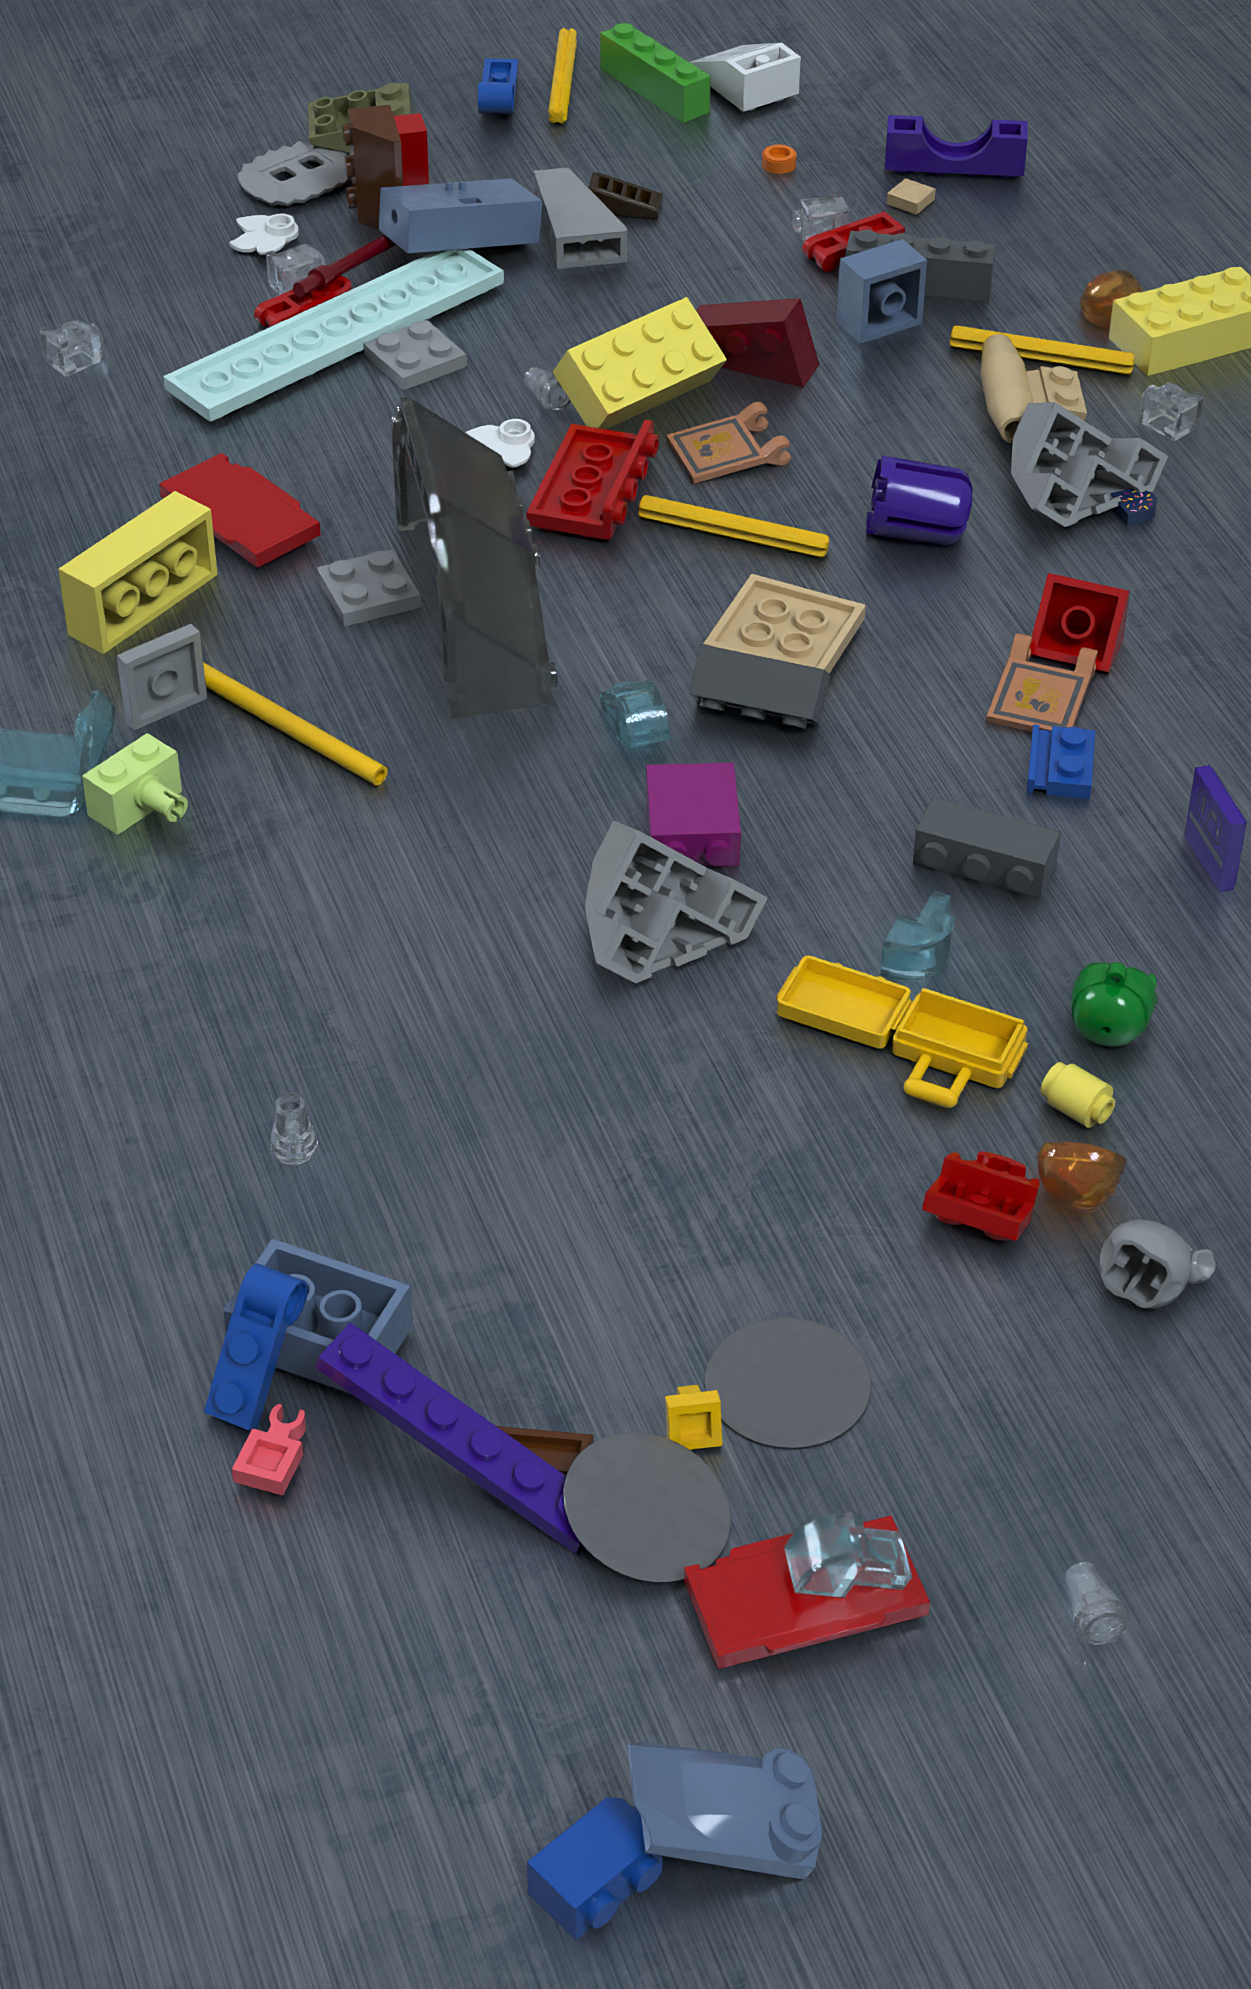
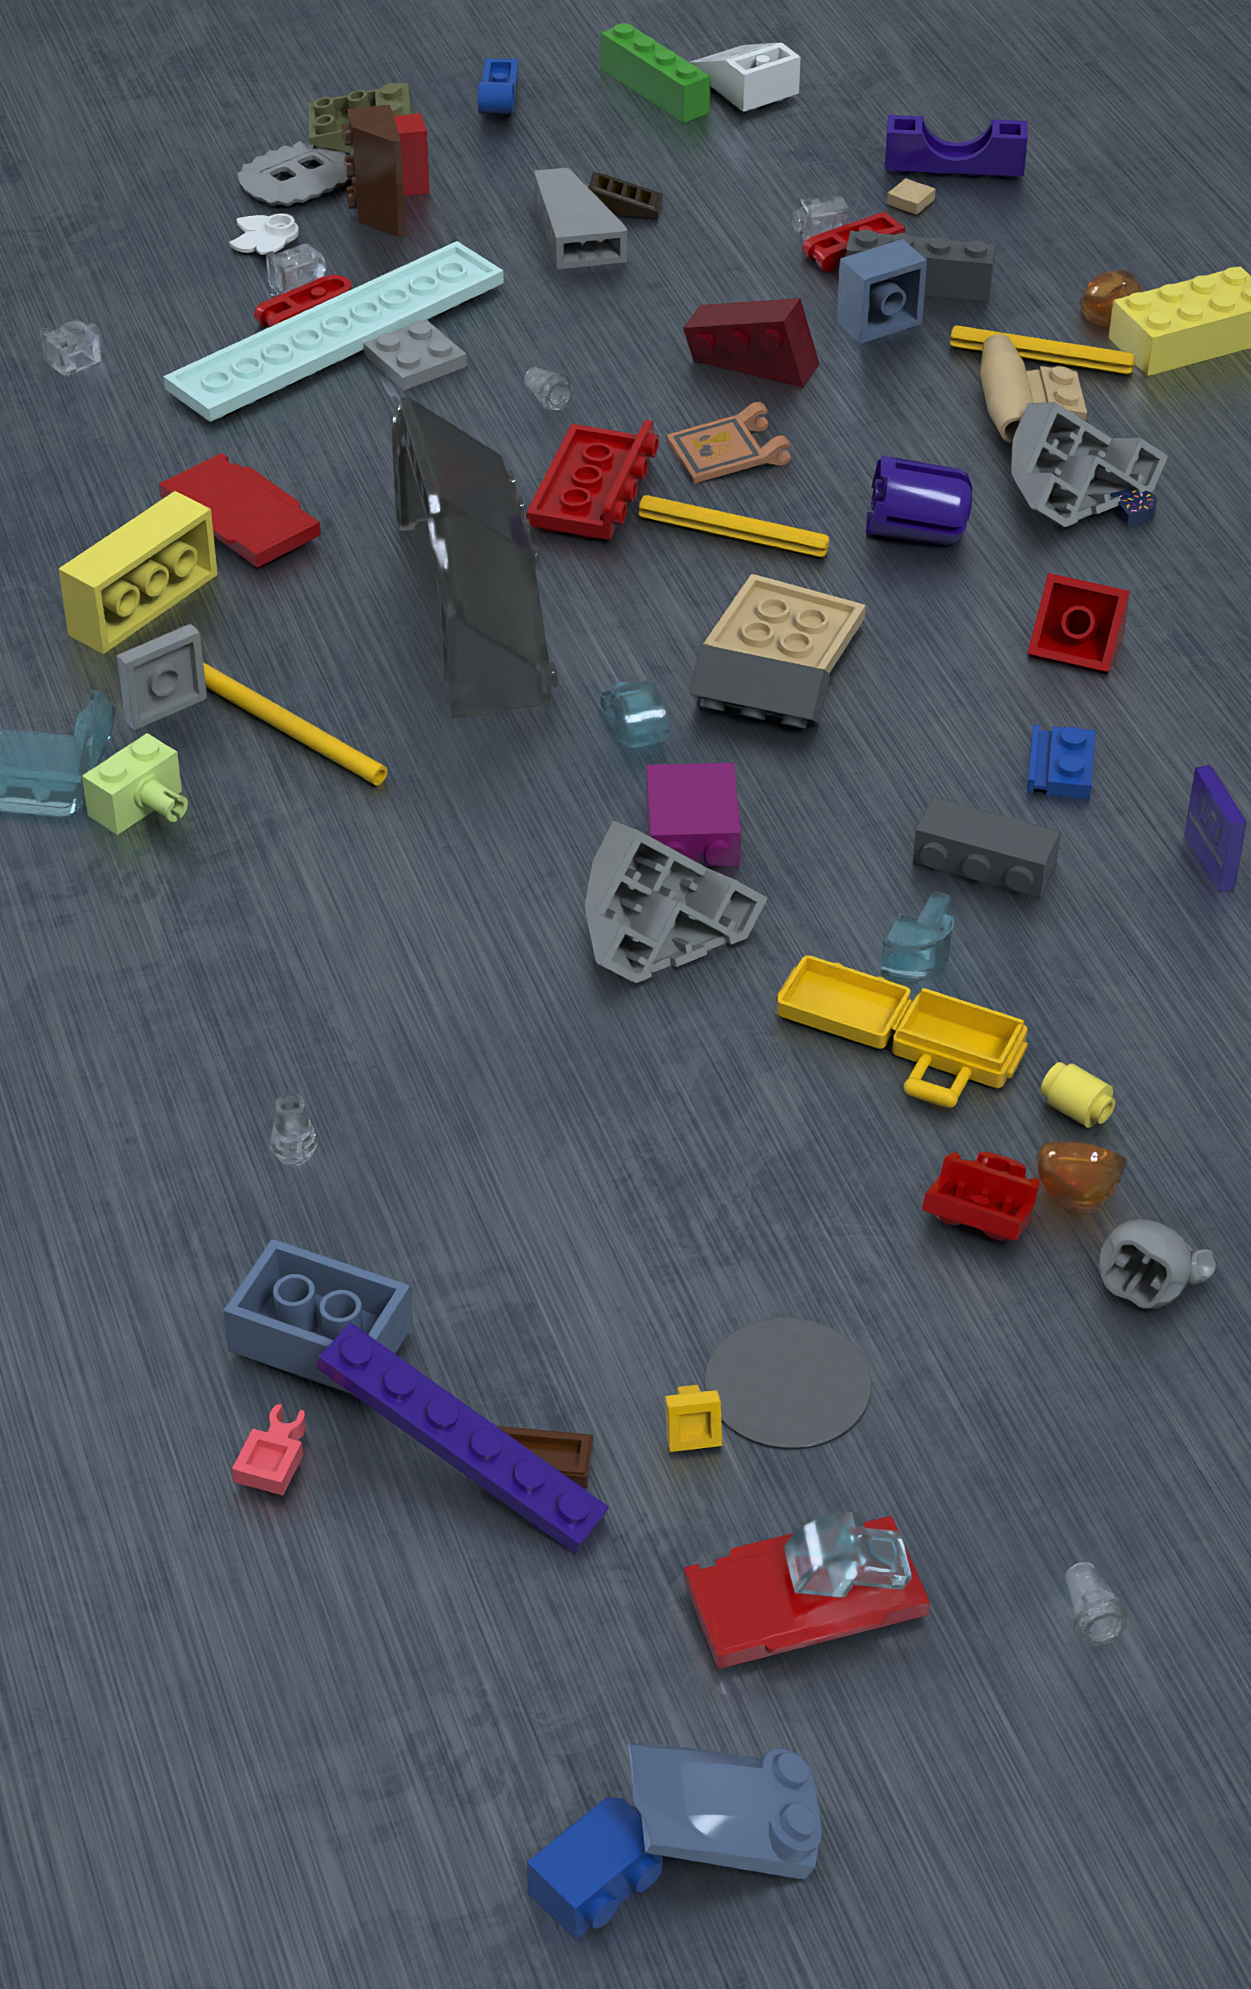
(252, 1344): blue plate -> none
(324, 275): dark red bar -> none
(368, 587): light grey plate -> none
(460, 215): sand blue brick -> none
(510, 440): white plate -> none
(562, 76): yellow axle -> none
(639, 365): light yellow brick -> none
(646, 1506): flat silver sticker -> none
(779, 159): orange tile -> none
(1038, 692): nougat flag -> none
(1112, 1003): green hair -> none
(1171, 410): clear brick -> none

